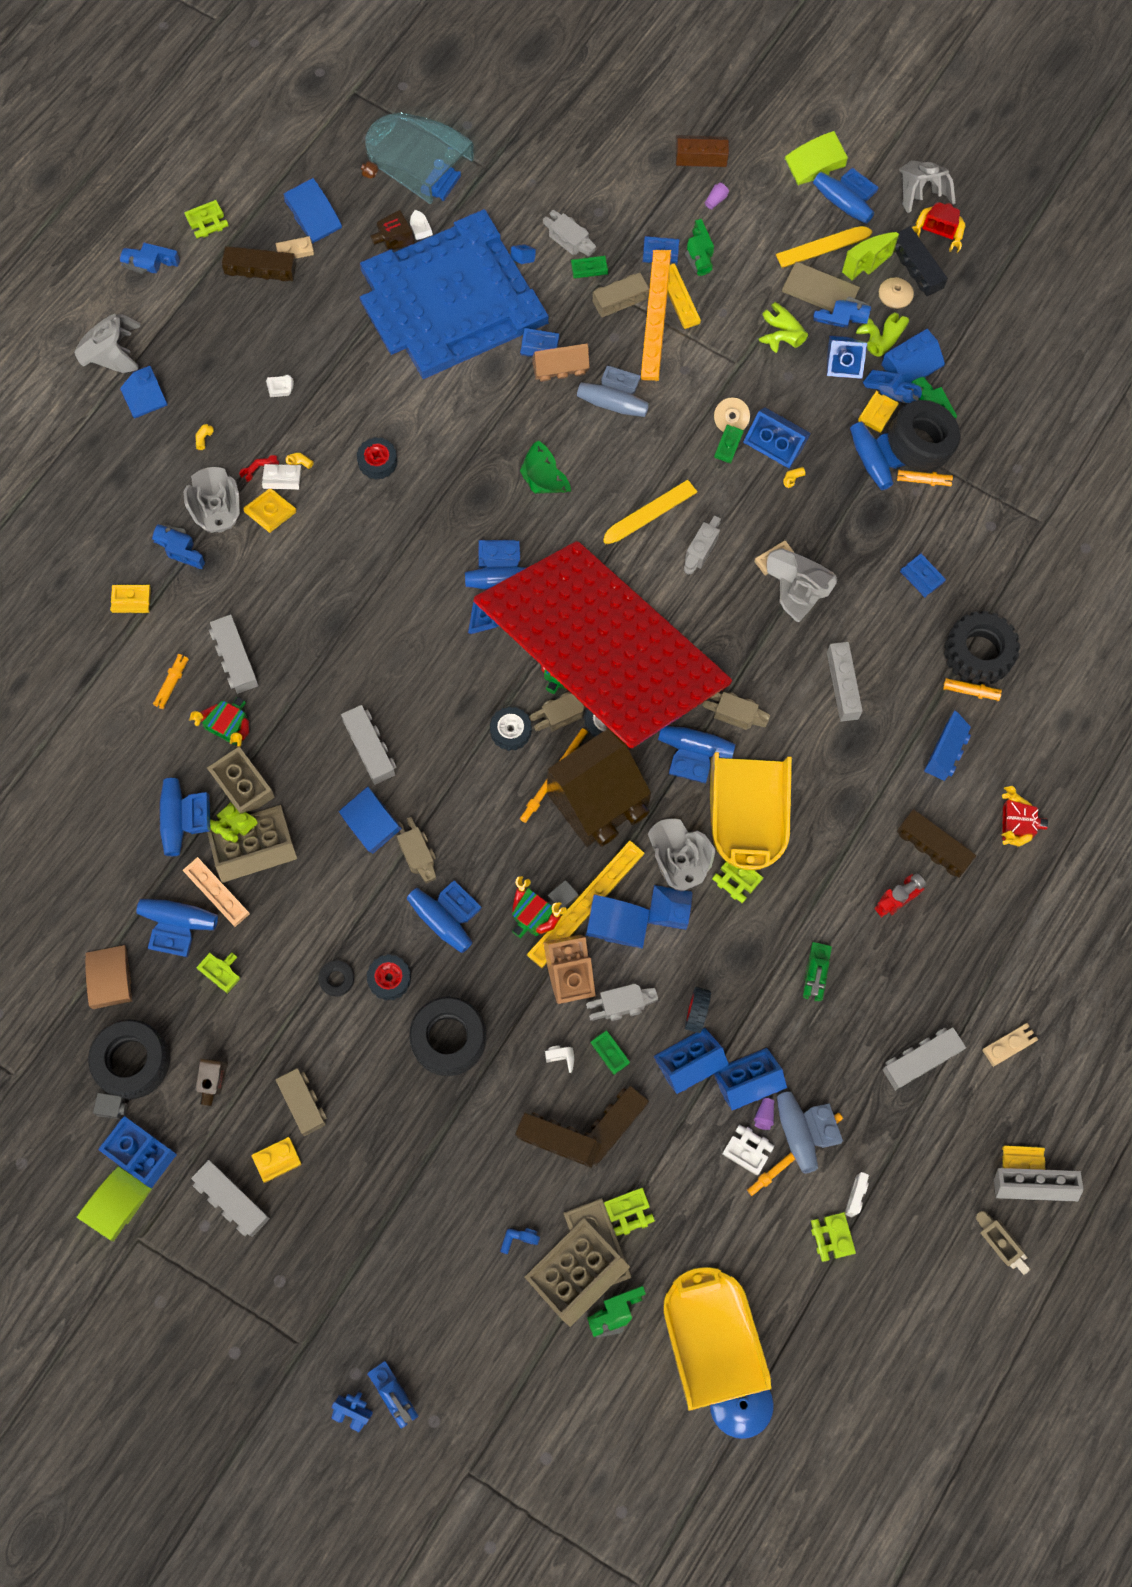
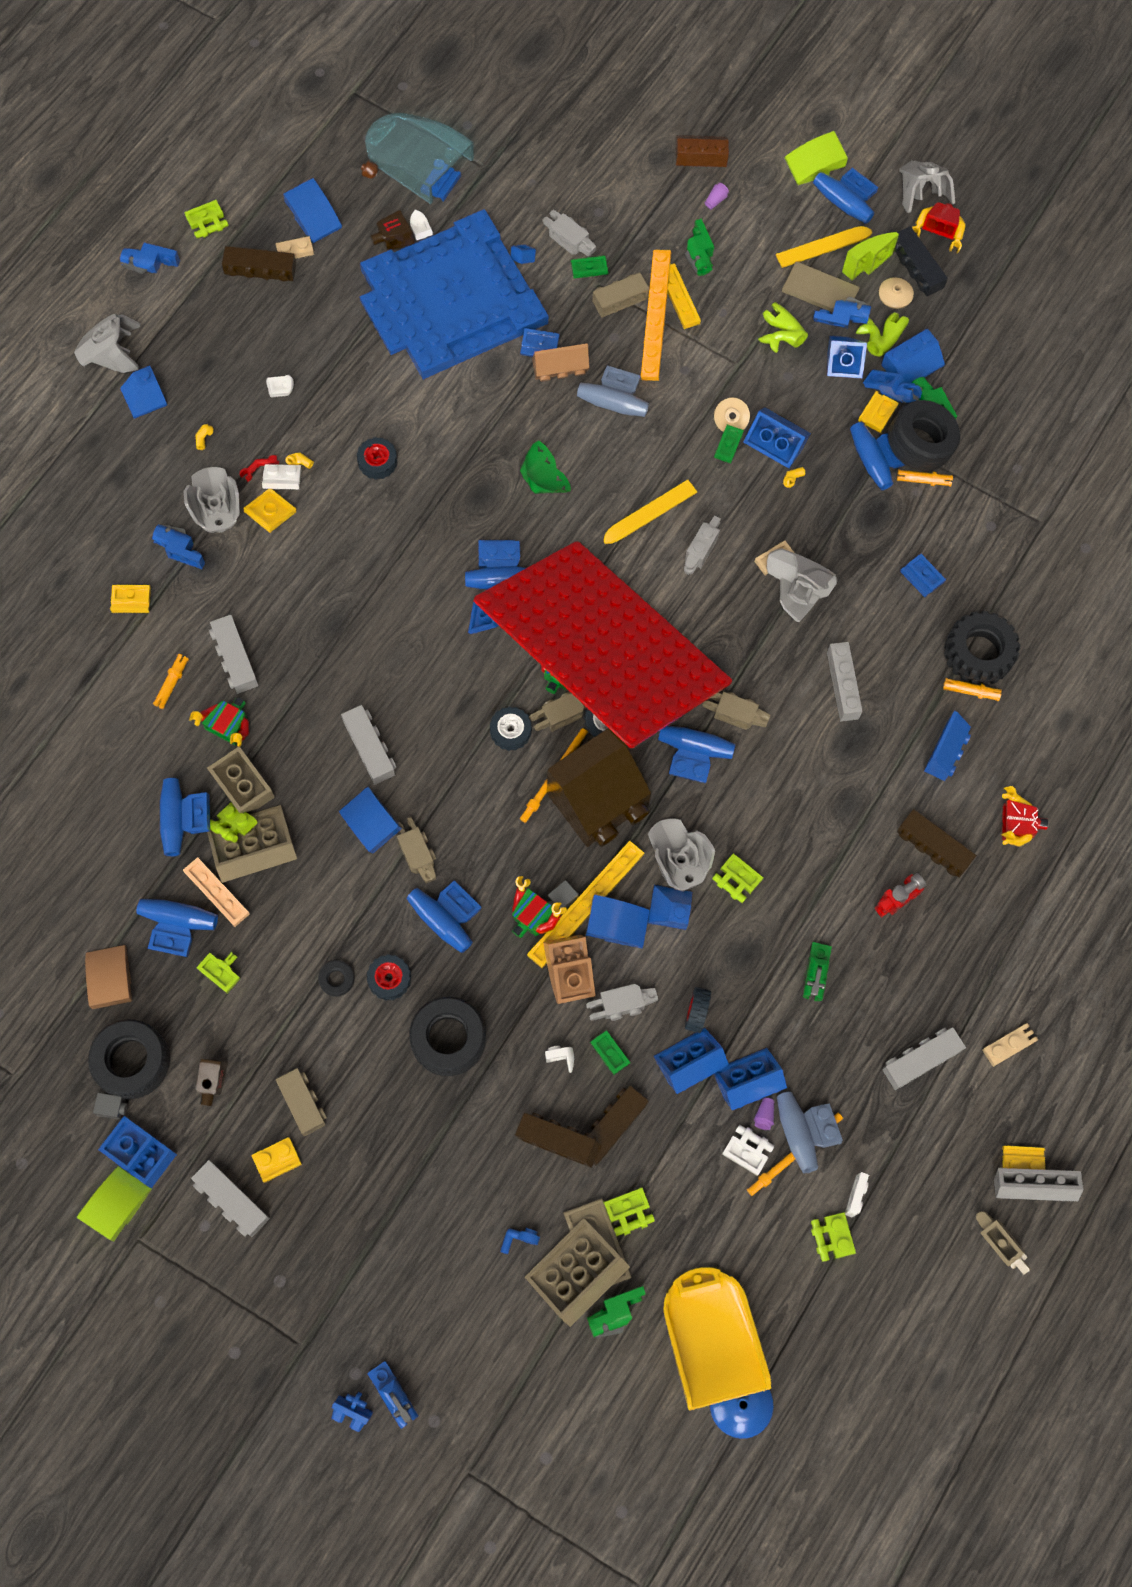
(656, 243): blue plate -> none
(750, 810): yellow windscreen -> none

